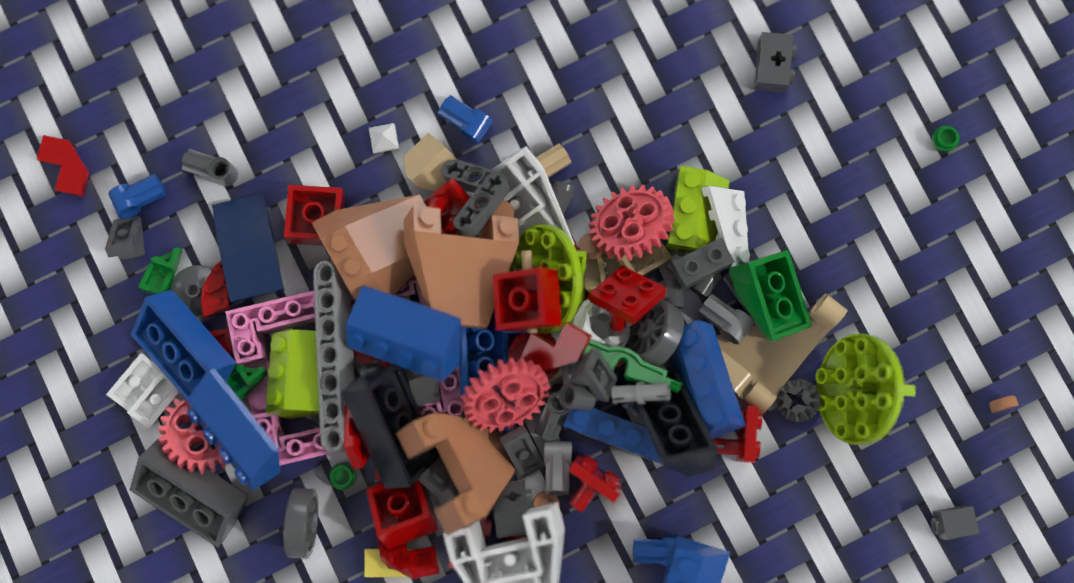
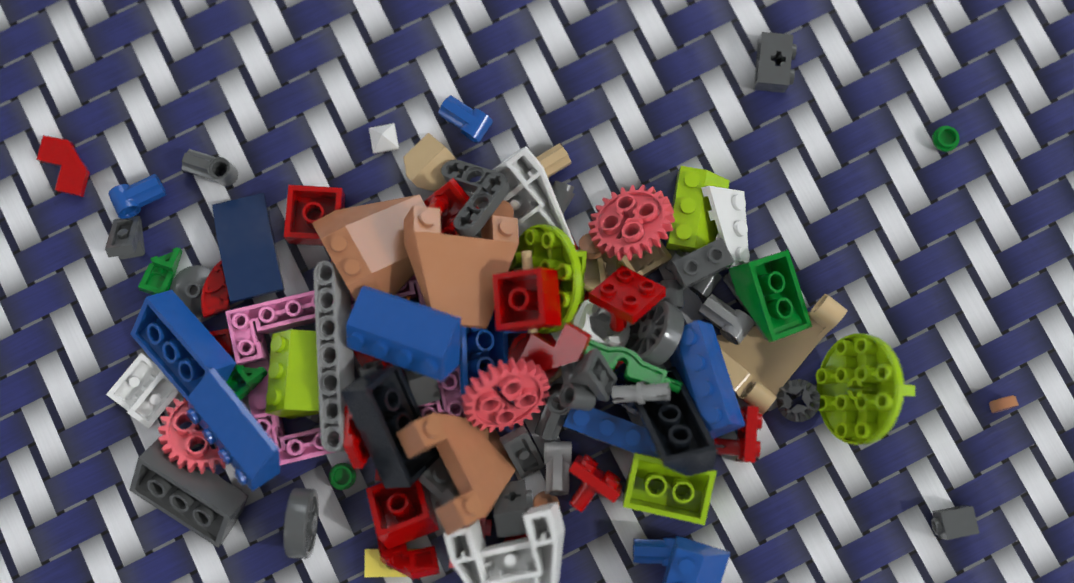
(666, 492): none -> lime slope

